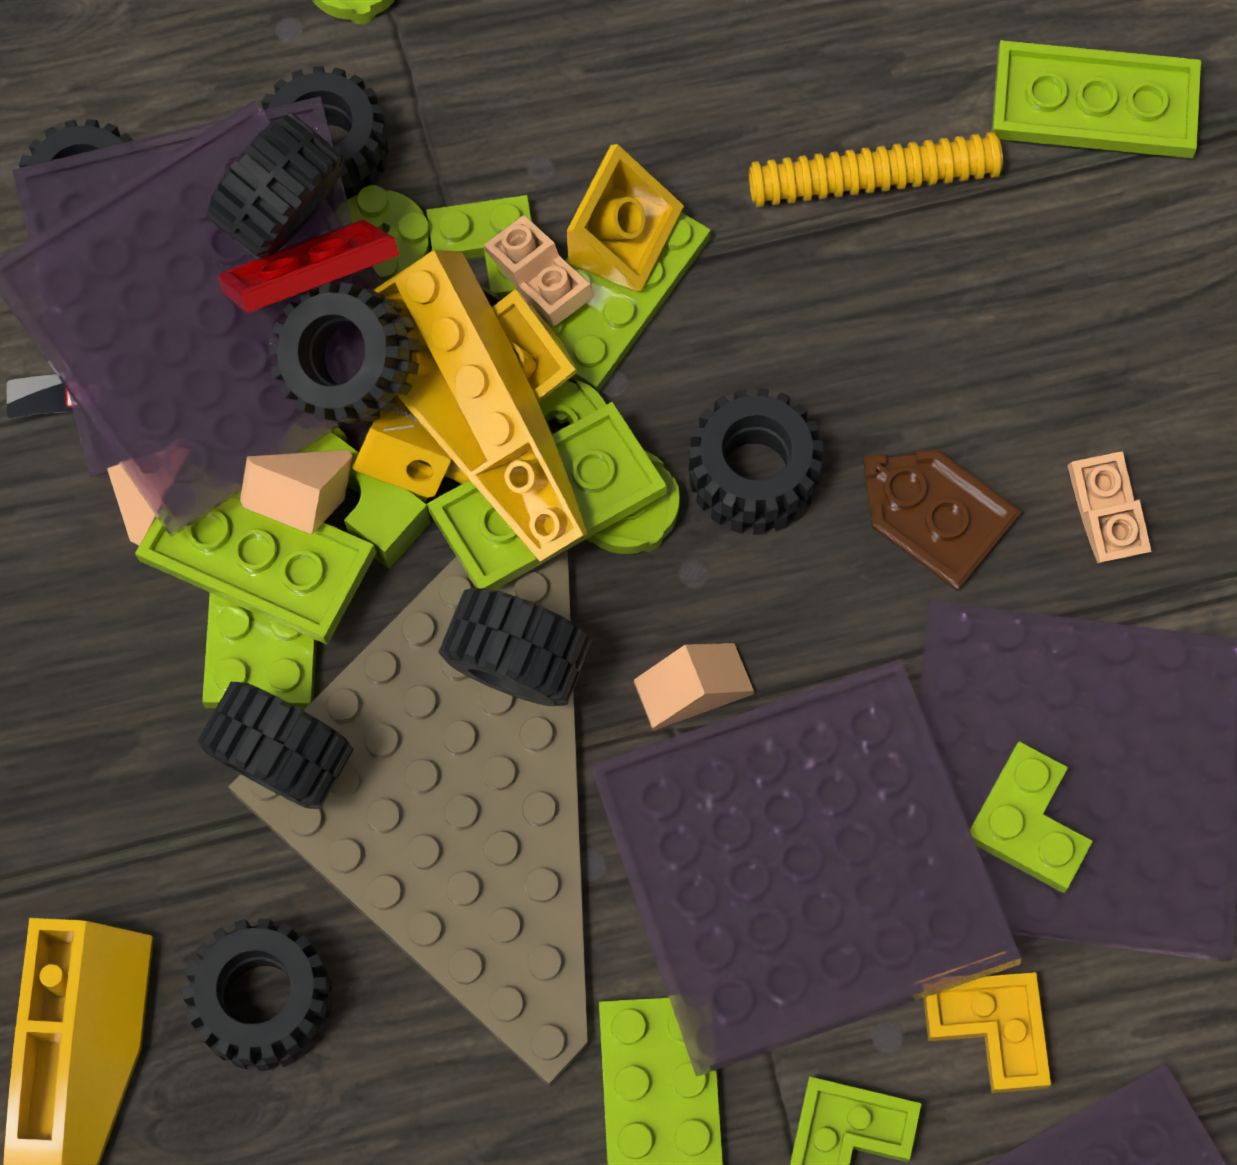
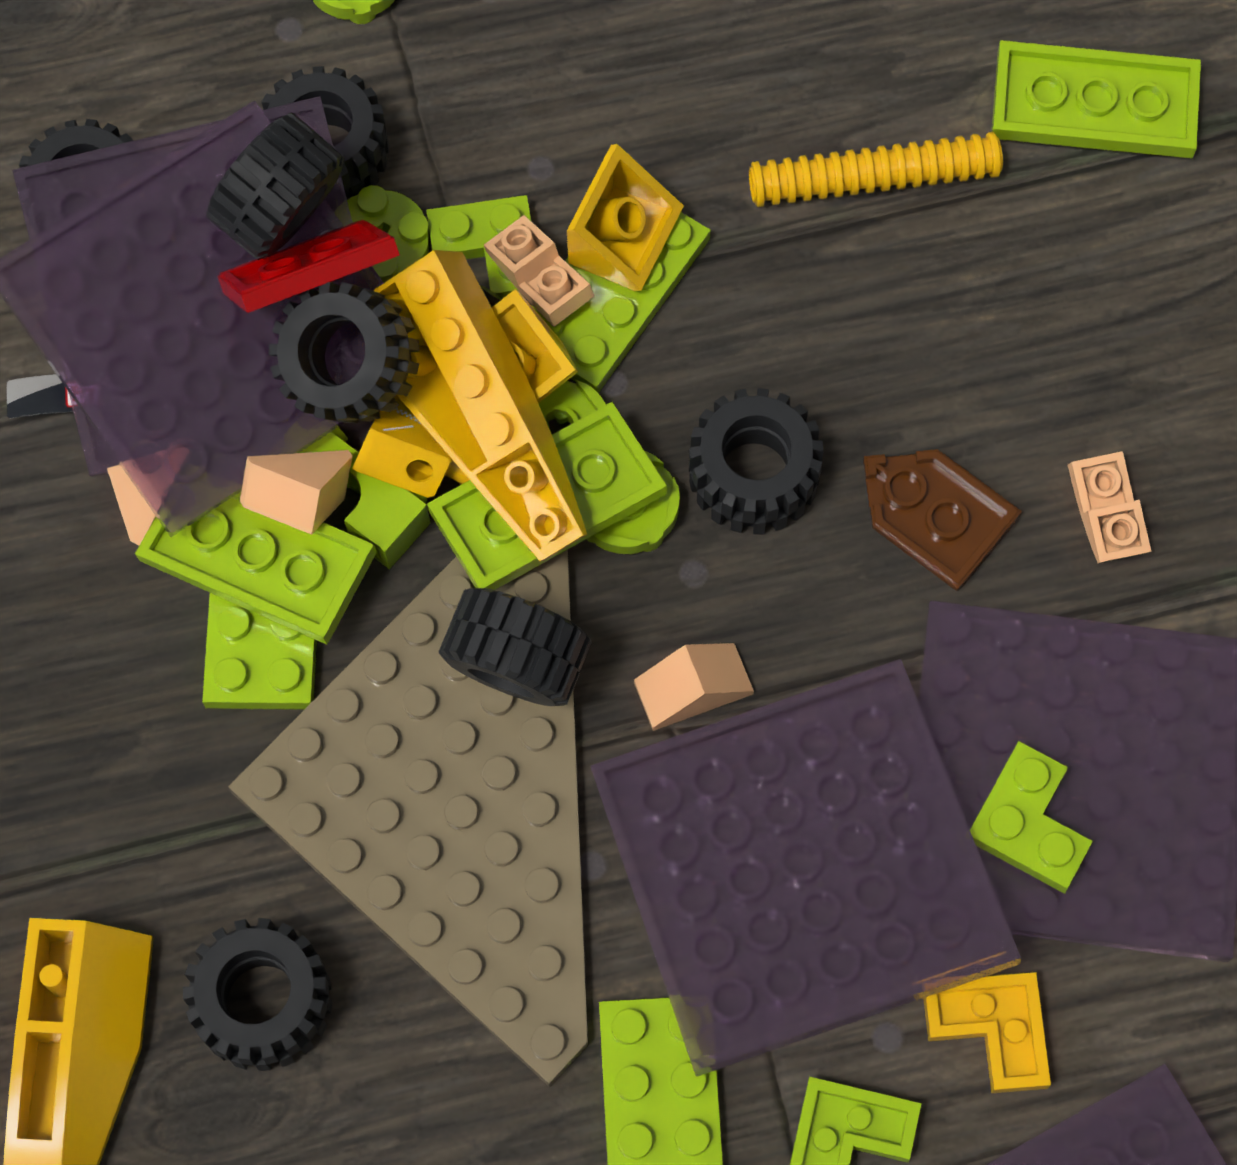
(275, 744): black tyre -> none

